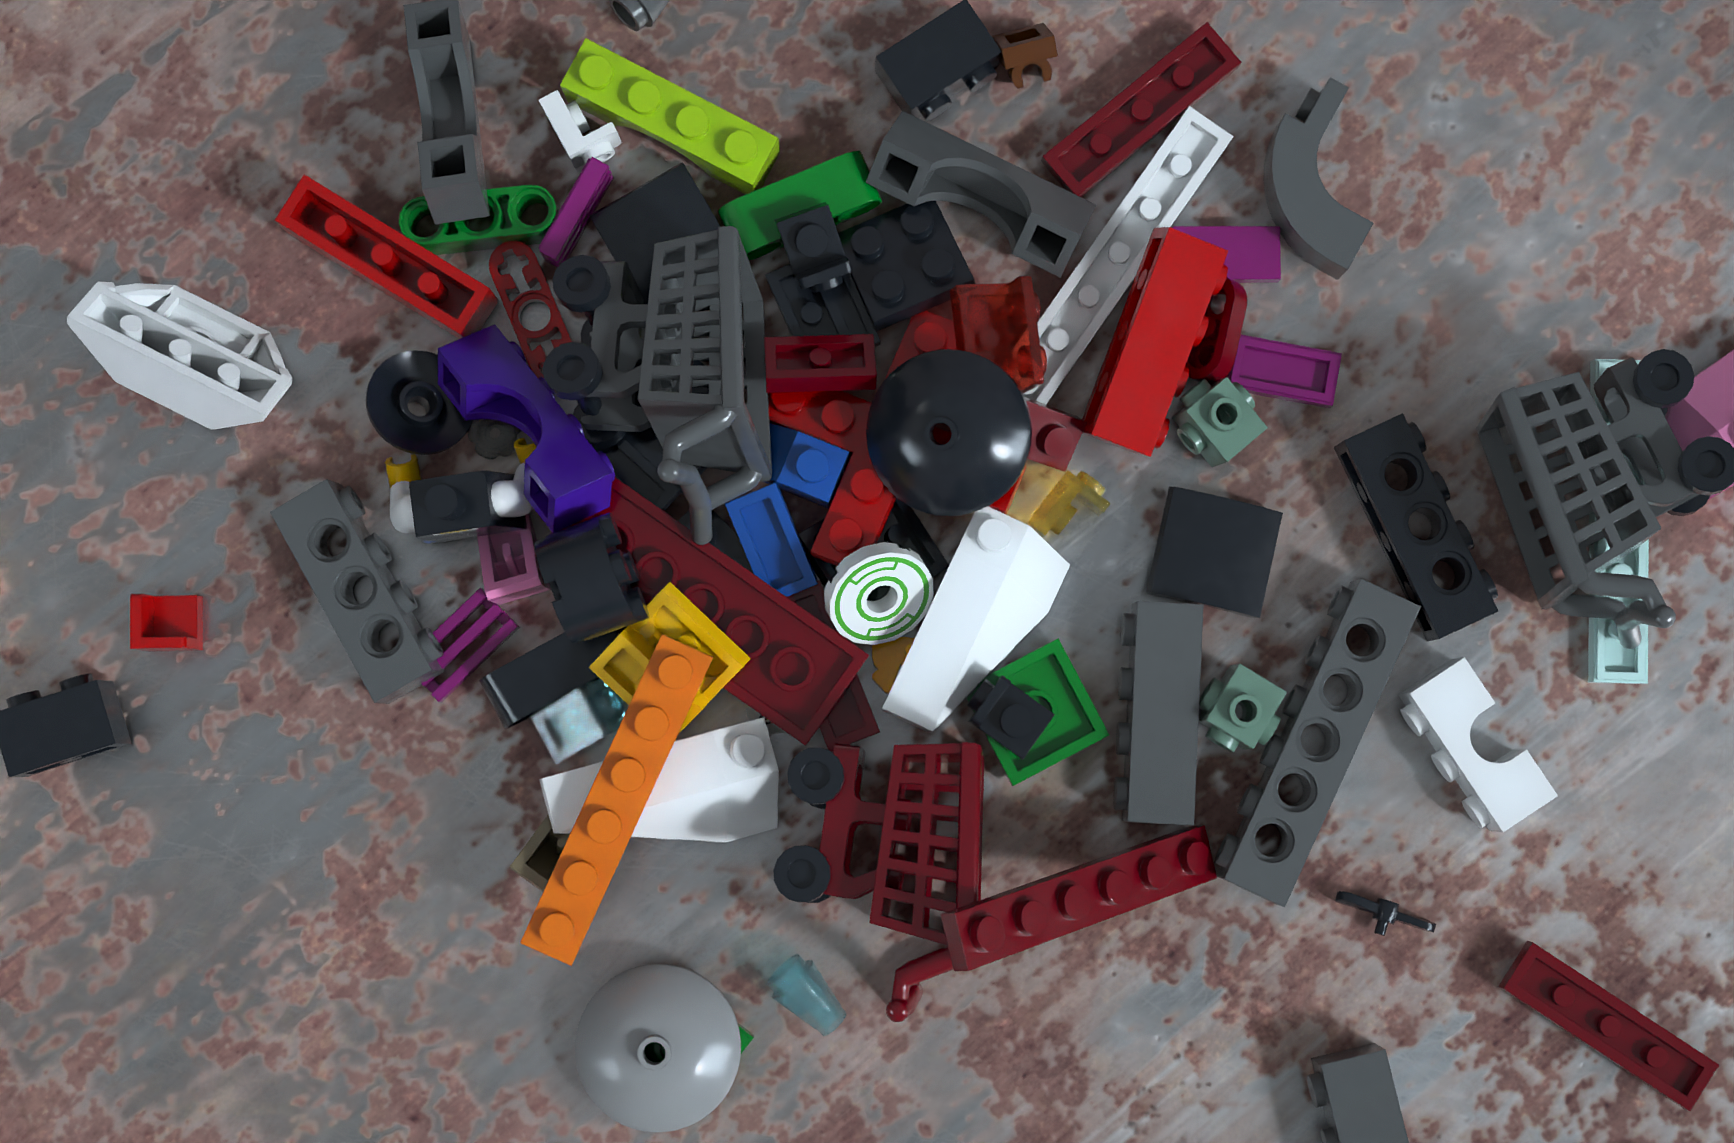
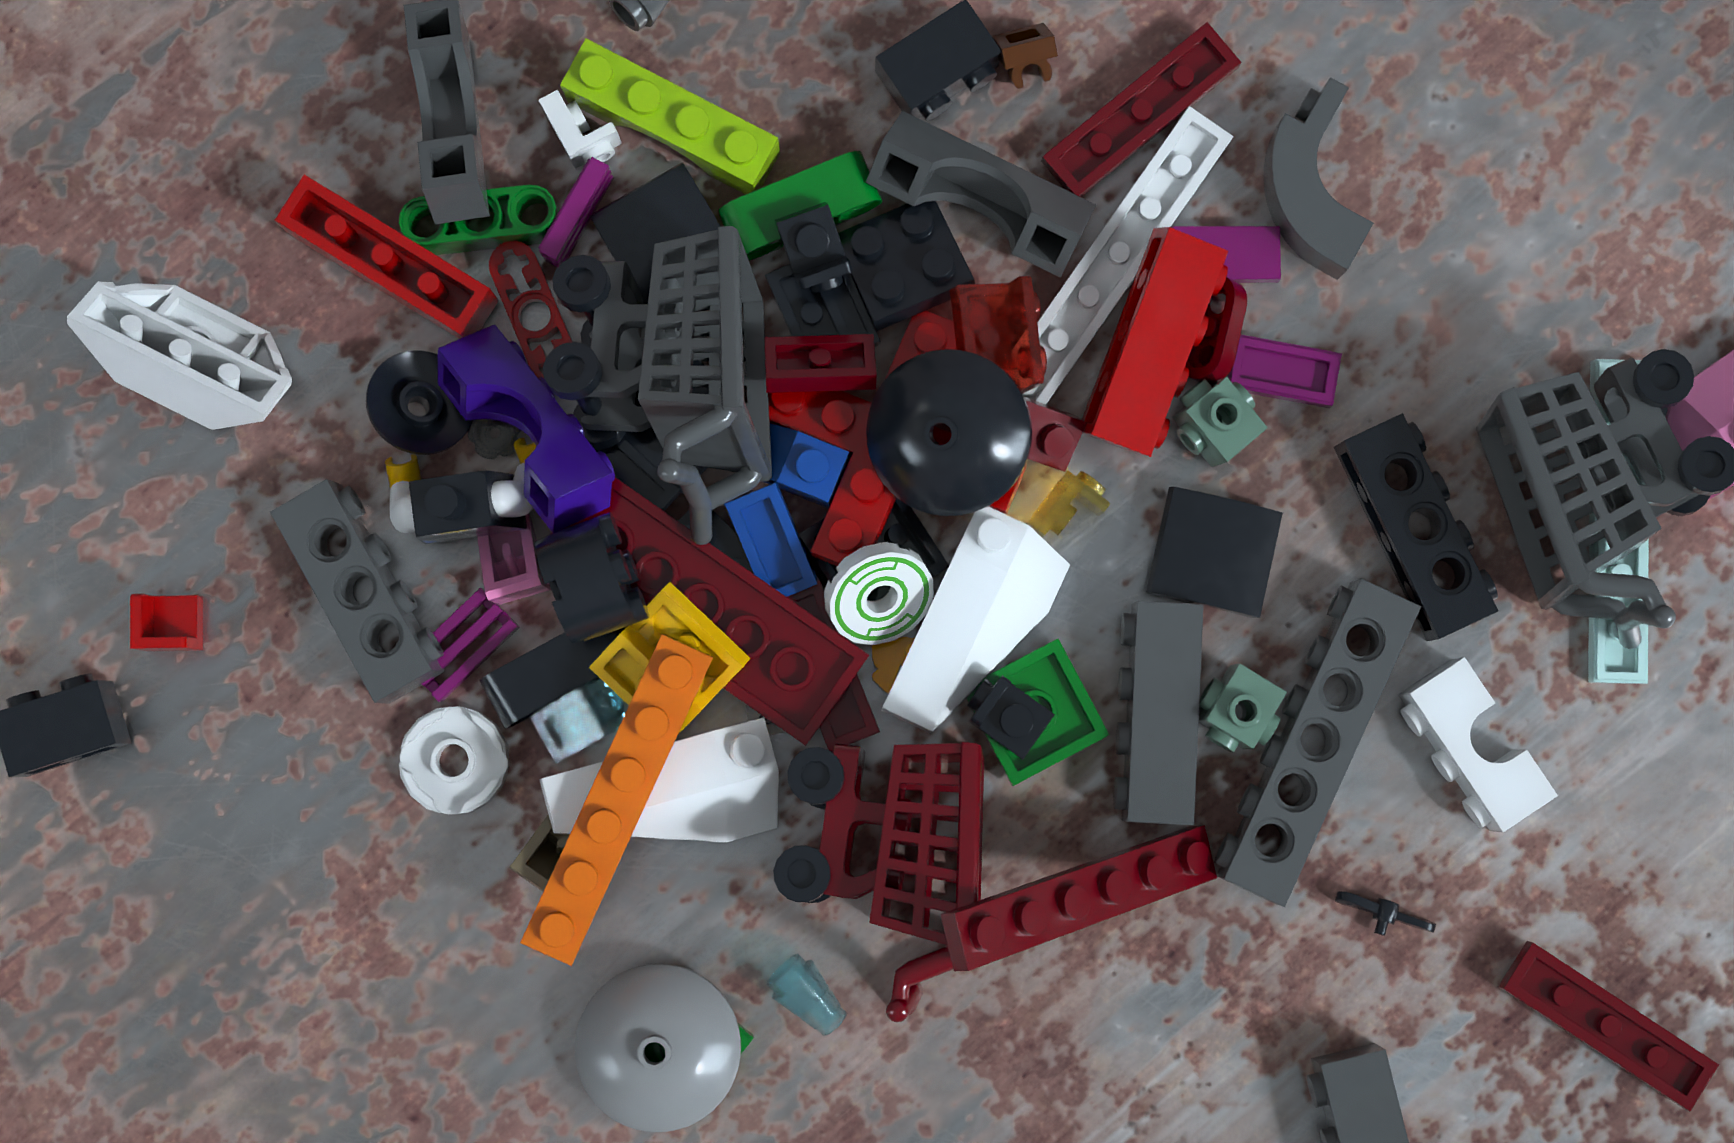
(422, 752): none -> white tile

